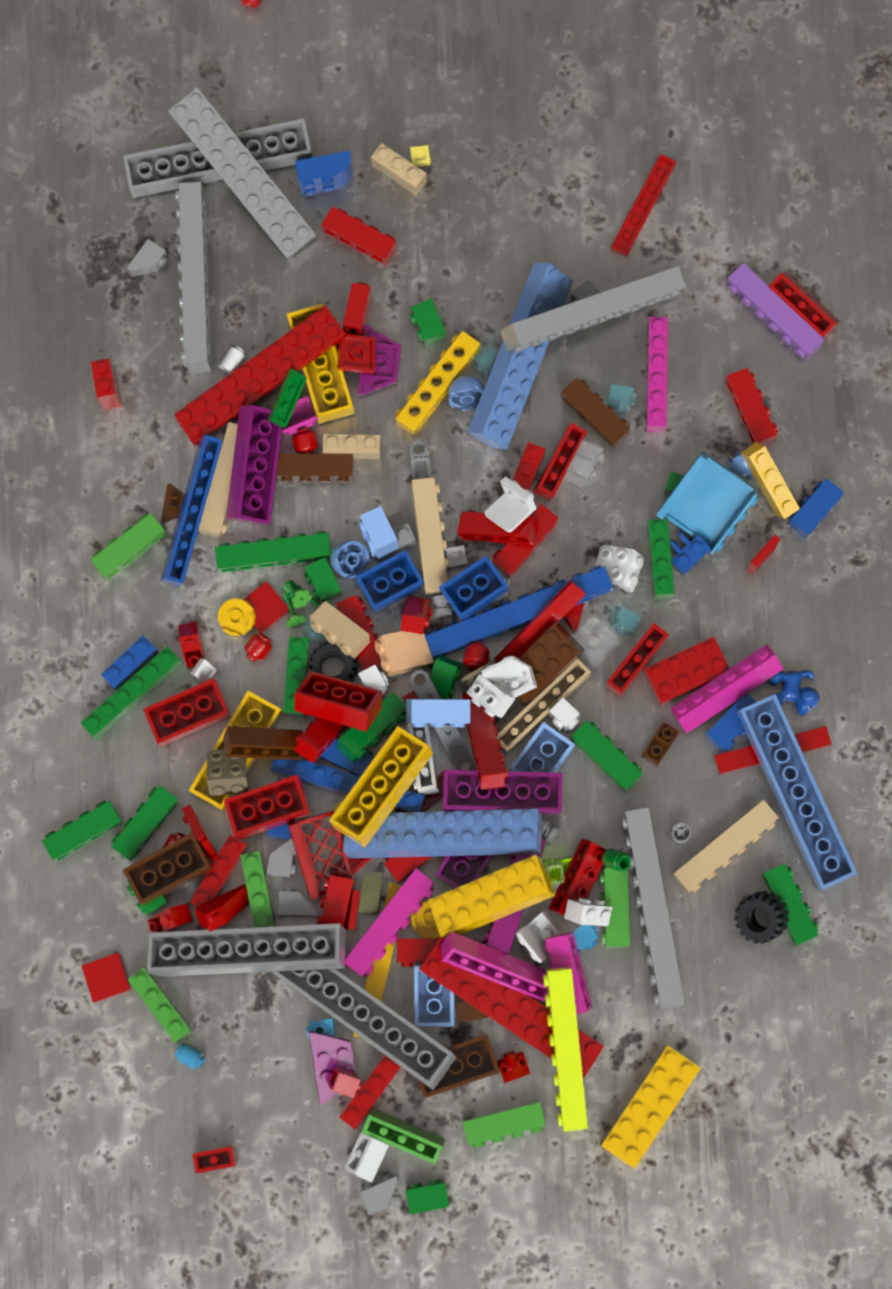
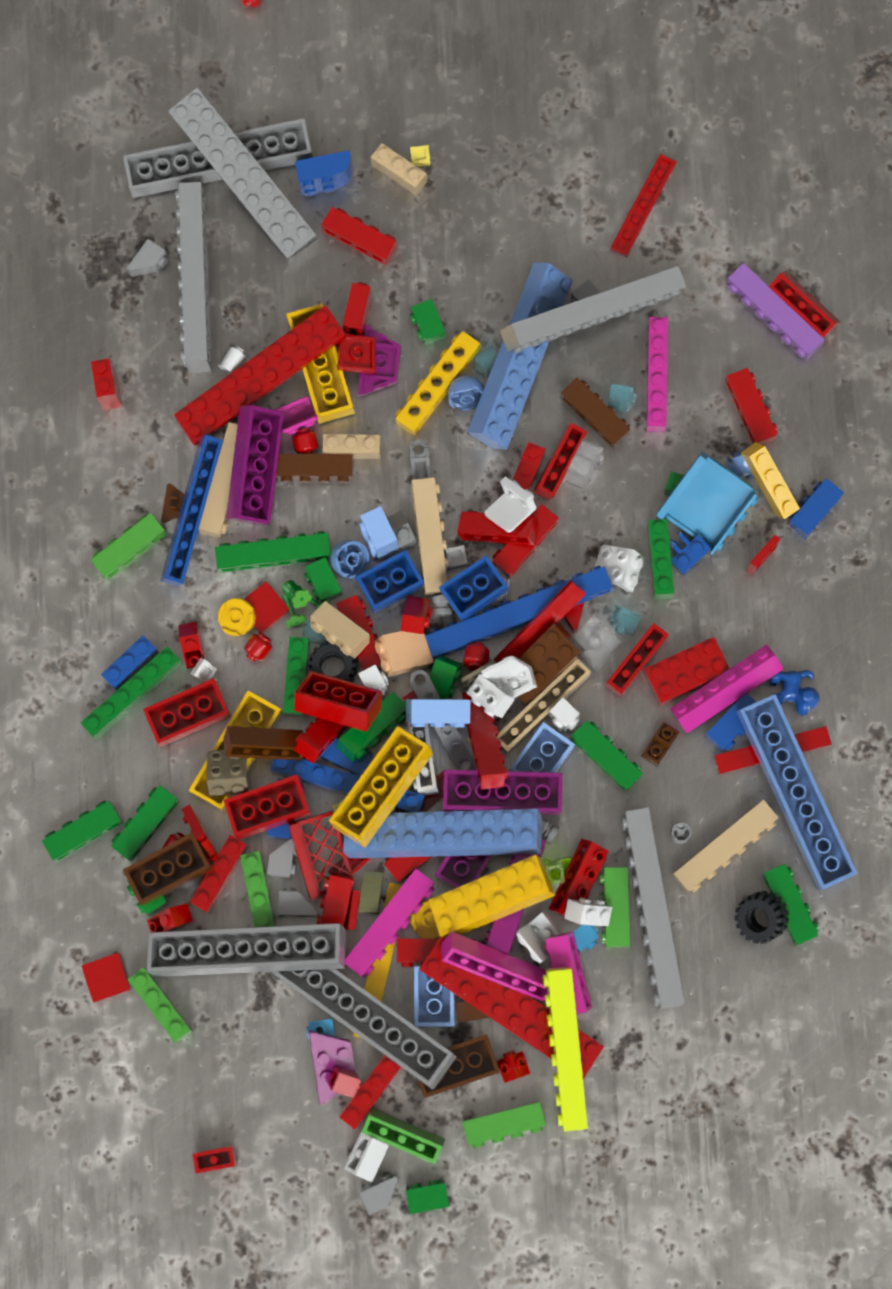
(190, 1056): dark azure brick -> none
(222, 908): red slope -> none
(287, 398): green tile -> none
(616, 860): green brick -> none
(650, 1107): yellow brick -> none

